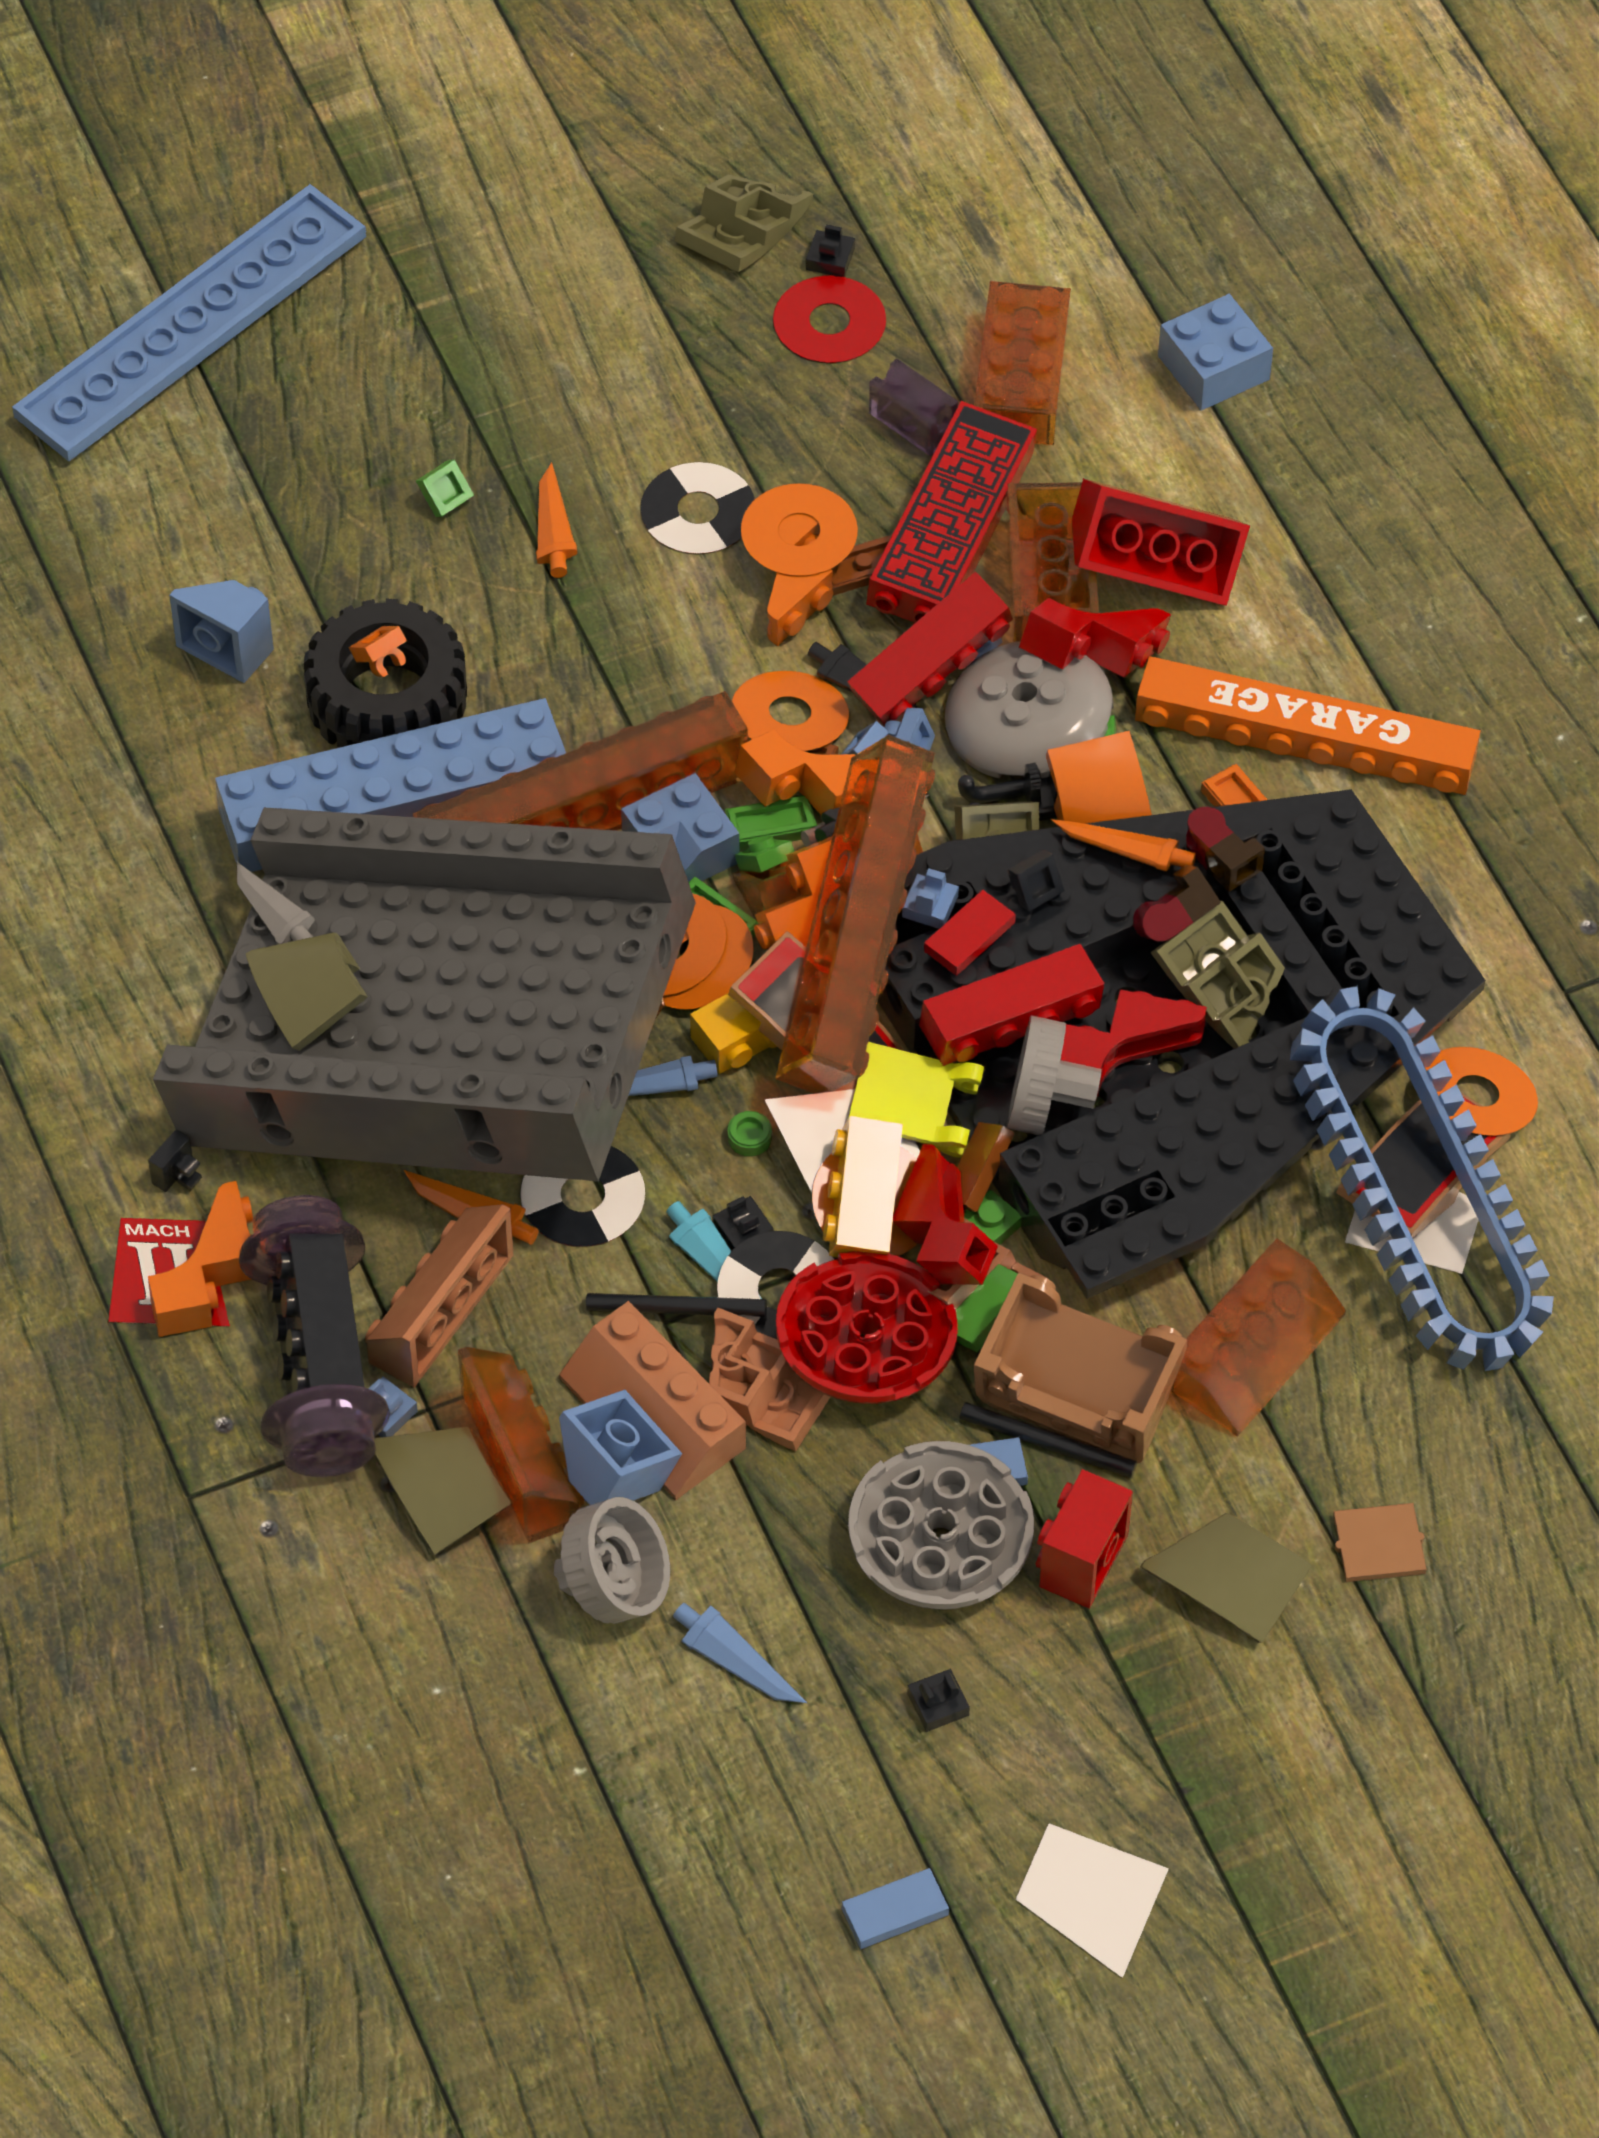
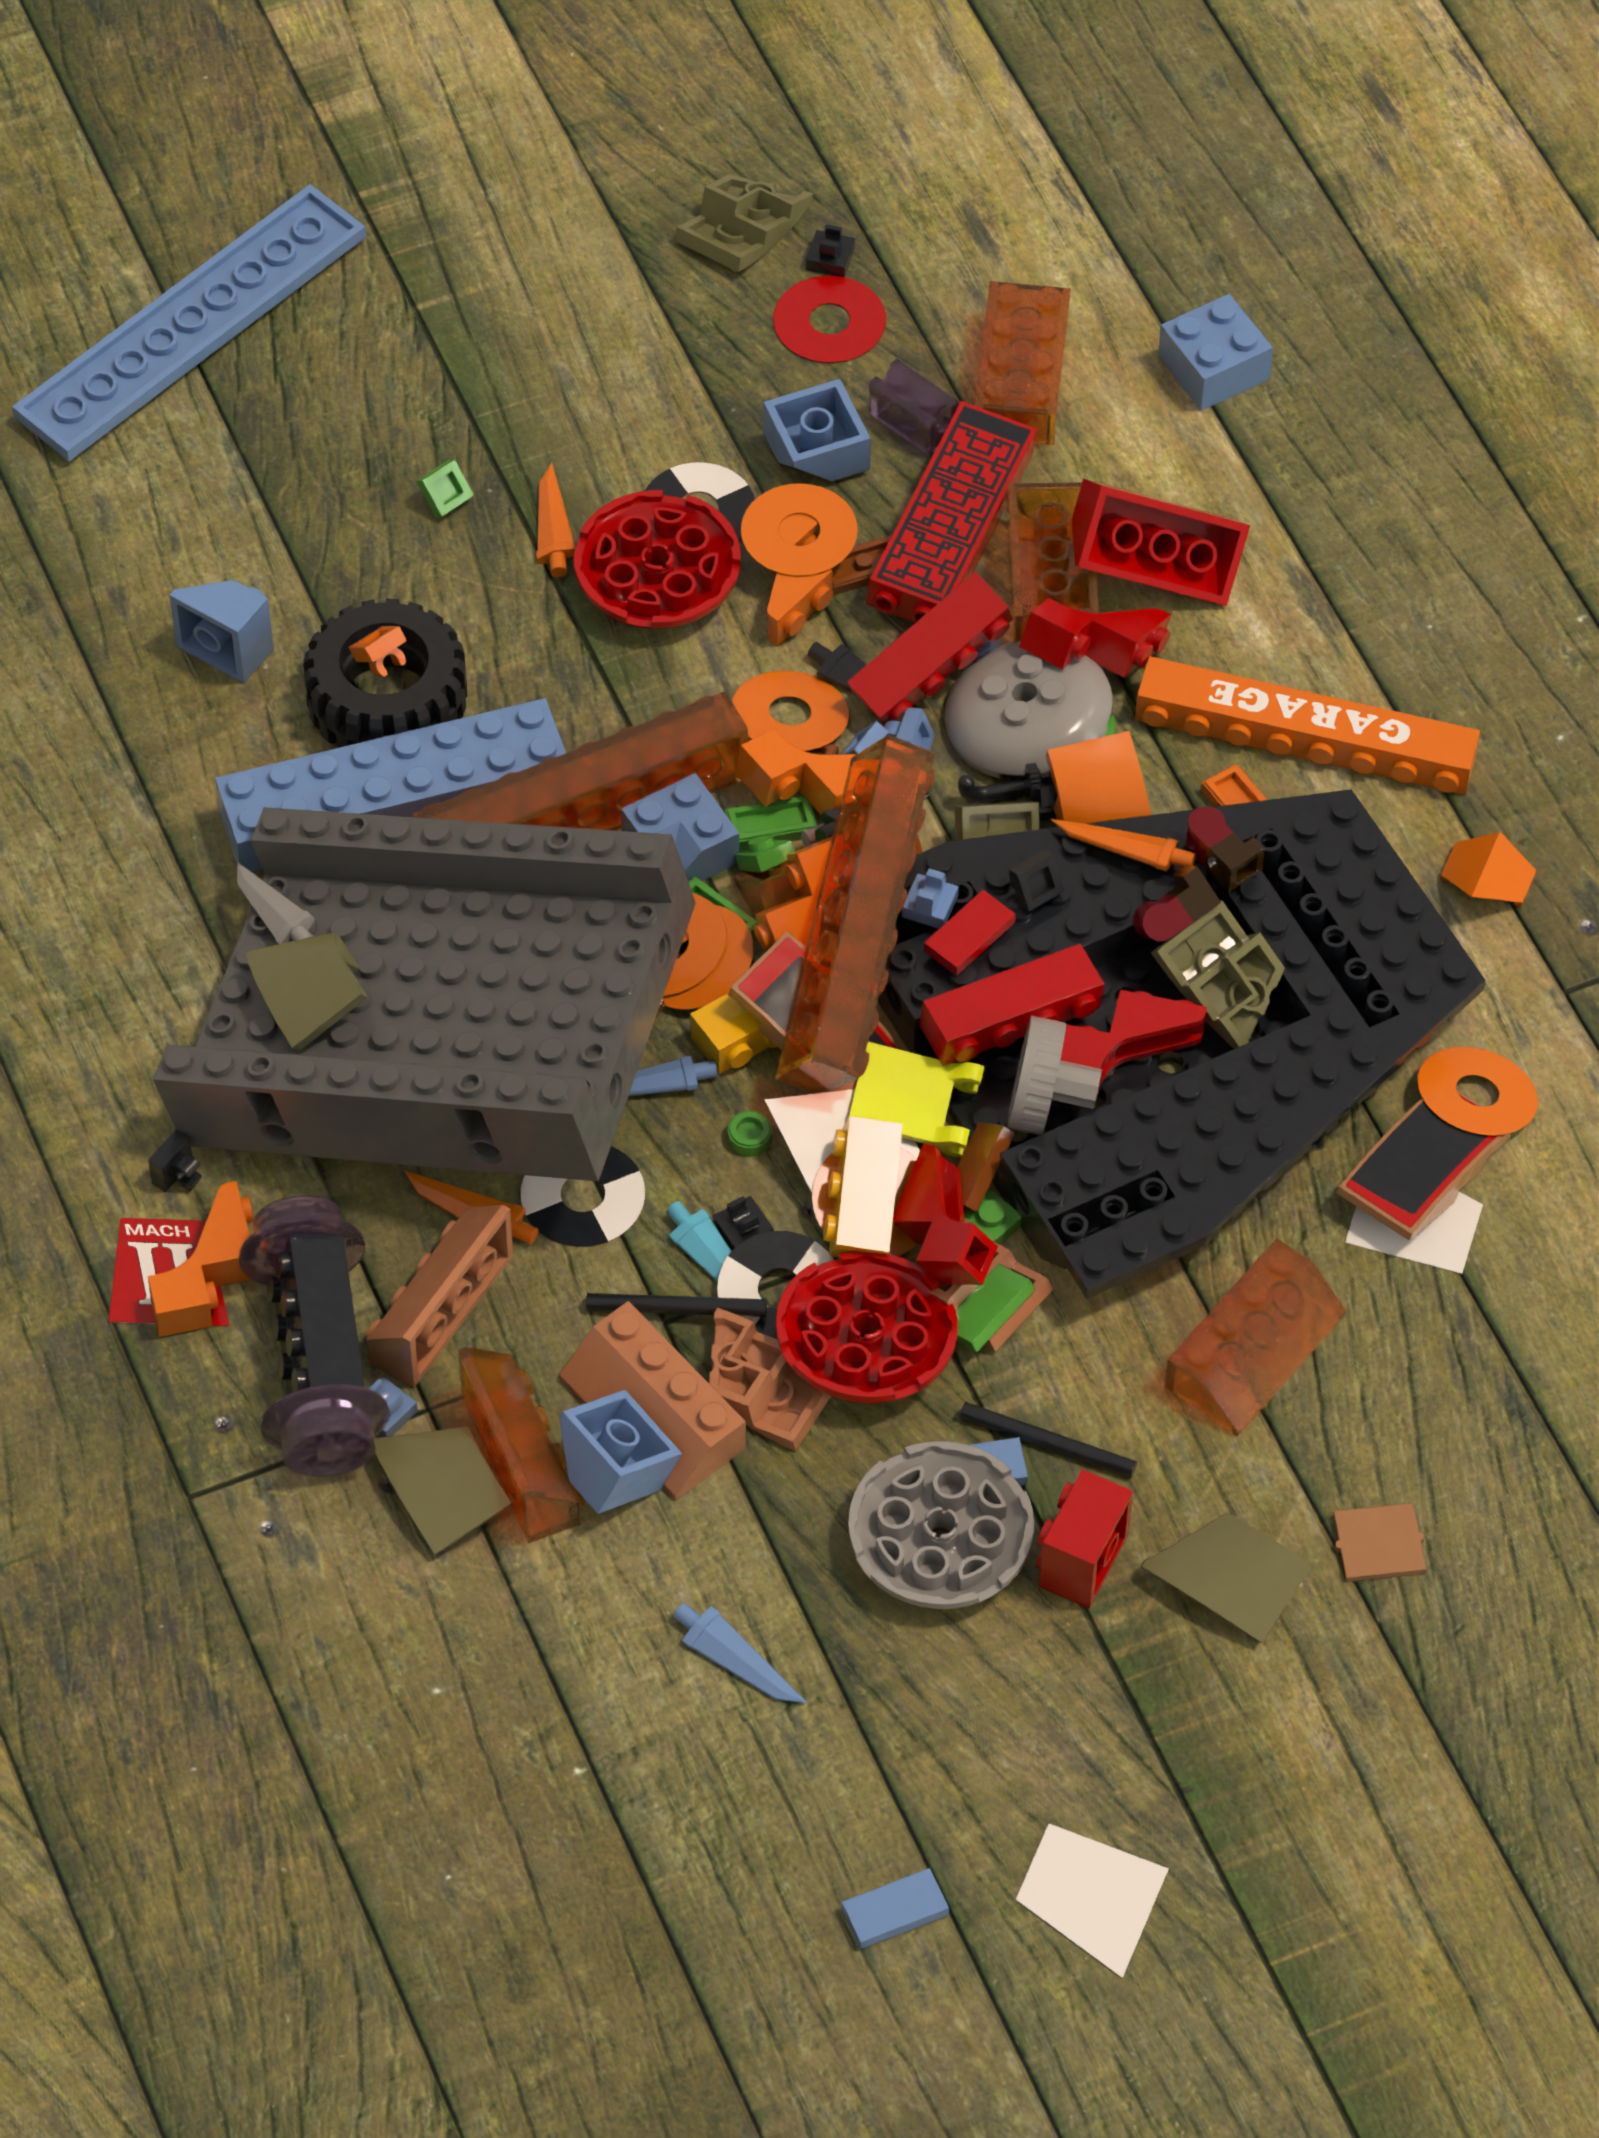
(617, 1579): light grey piece -> none
(657, 559): none -> red brick
(818, 432): none -> medium blue slope
(938, 1700): black tile -> none
(1077, 1370): medium nougat windscreen -> none
(1489, 869): none -> orange slope
(1530, 1311): medium blue piece -> none

